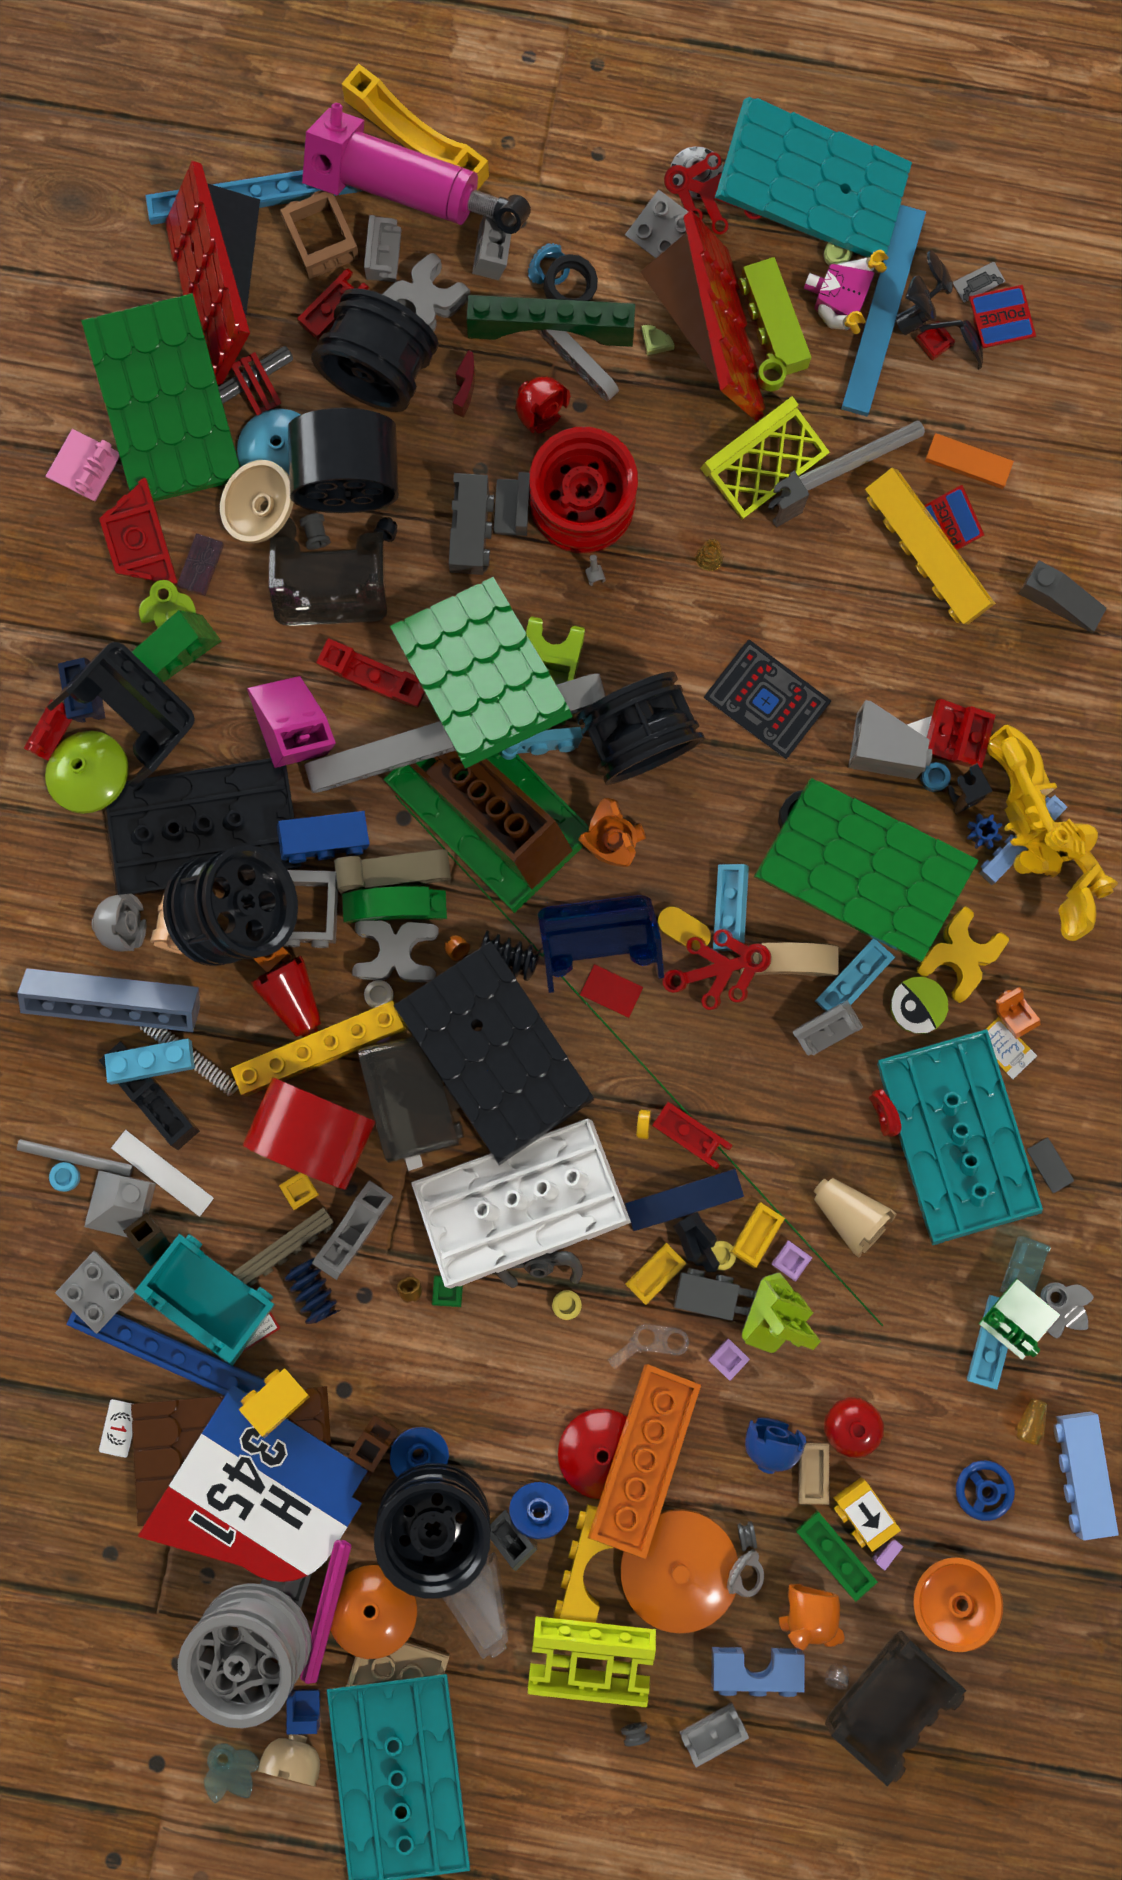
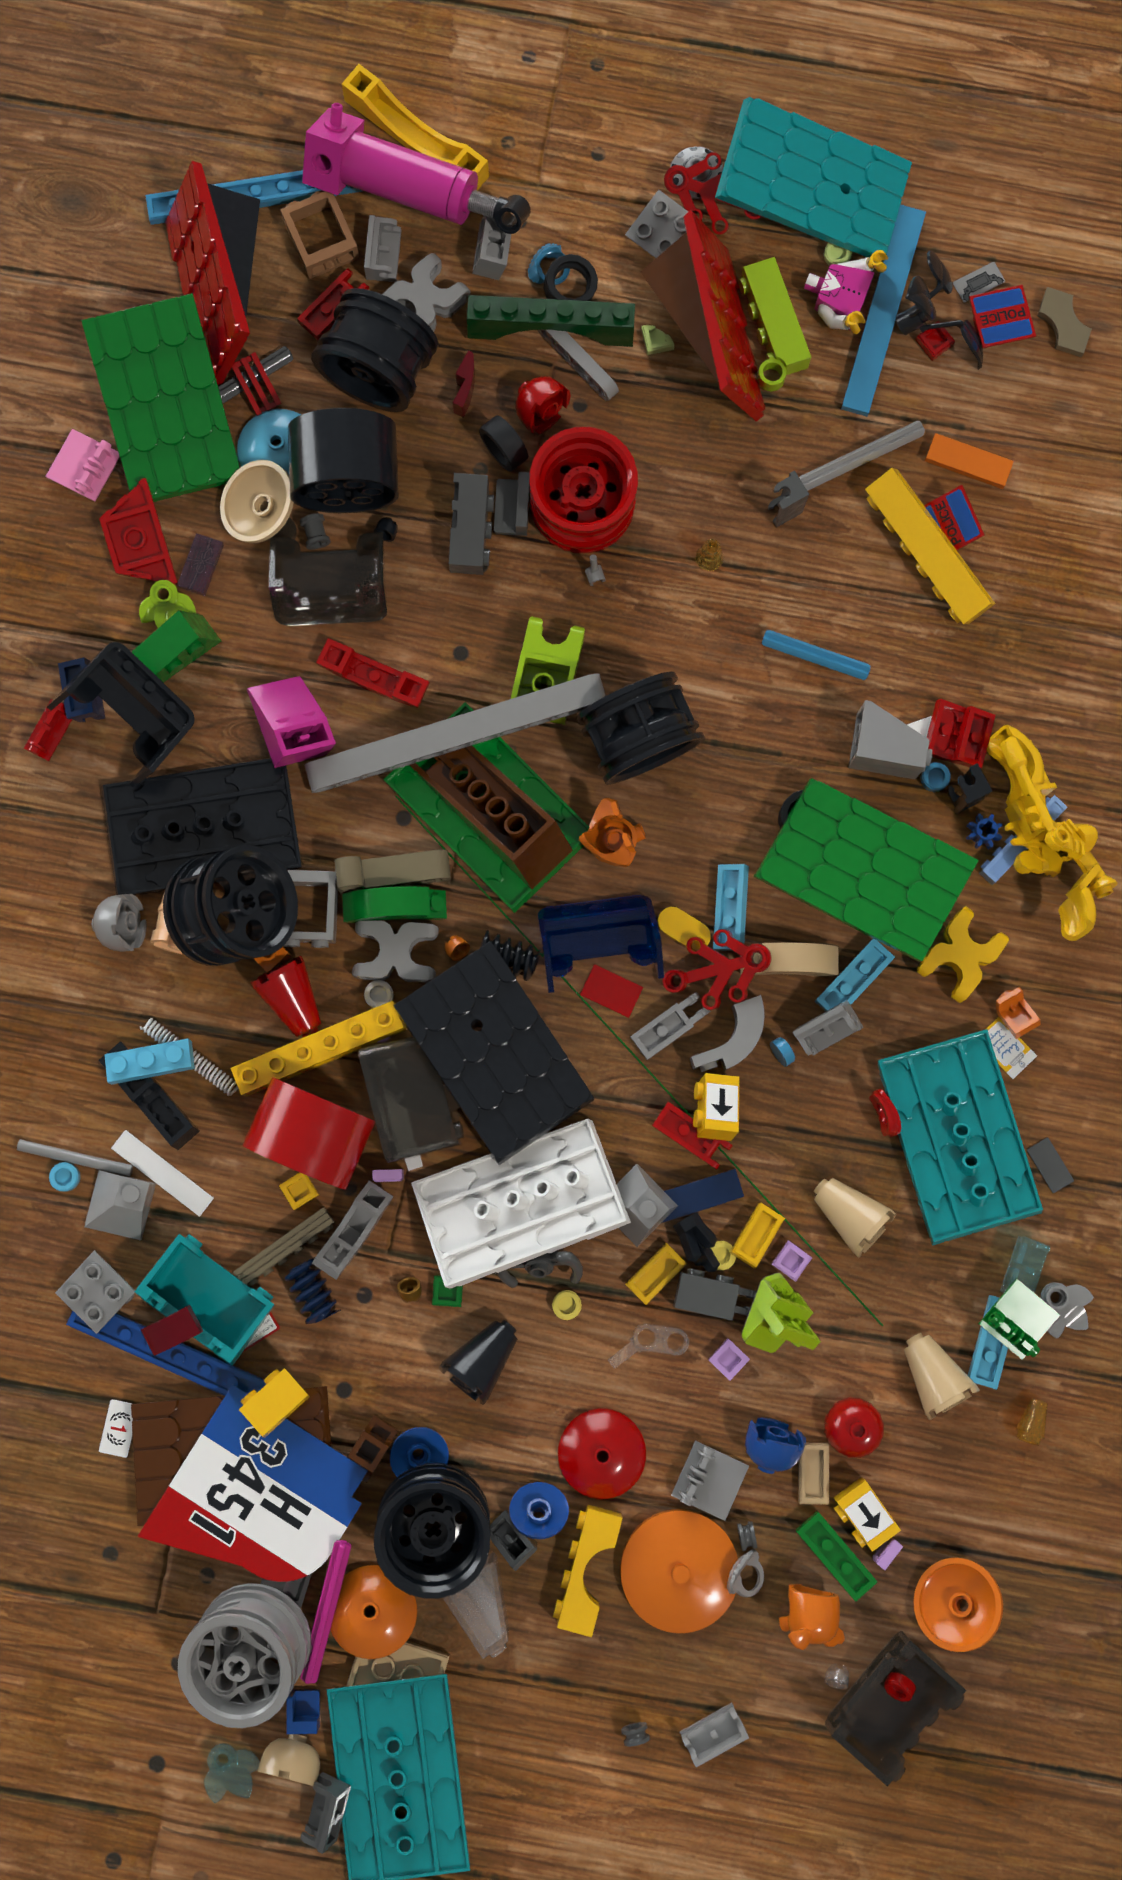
(96, 781): lime dish -> none
(109, 1000): sand blue brick -> none
(147, 1238): dark brown brick -> none
(172, 1330): none -> dark red slope
(323, 836): blue brick -> none
(326, 1812): none -> dark grey hinge
(388, 1175): none -> lavender tile
(480, 672): piece -> none
(481, 1360): none -> black cone
(503, 443): none -> black tyre
(555, 739): medium azure plate -> none
(592, 1642): neon yellow fence -> none
(643, 1124): yellow tile -> none
(644, 1203): none -> light grey slope
(644, 1461): orange plate -> none
(667, 1027): none -> light grey hinge
(710, 1480): none -> light grey hinge
(717, 1107): none -> brick
(746, 1034): none -> light grey arch
(750, 439): neon yellow fence -> none
(767, 699): black sticker -> none
(782, 1051): none -> dark azure tile
(782, 1675): medium blue arch -> none
(816, 654): none -> dark azure axle
(899, 1687): none -> red tile
(919, 1005): tile -> none
(936, 1376): none -> tan cone
(994, 1496): blue piece -> none
(1059, 314): none -> dark tan tile
(1062, 596): dark grey slope -> none
(1086, 1476): light blue brick -> none

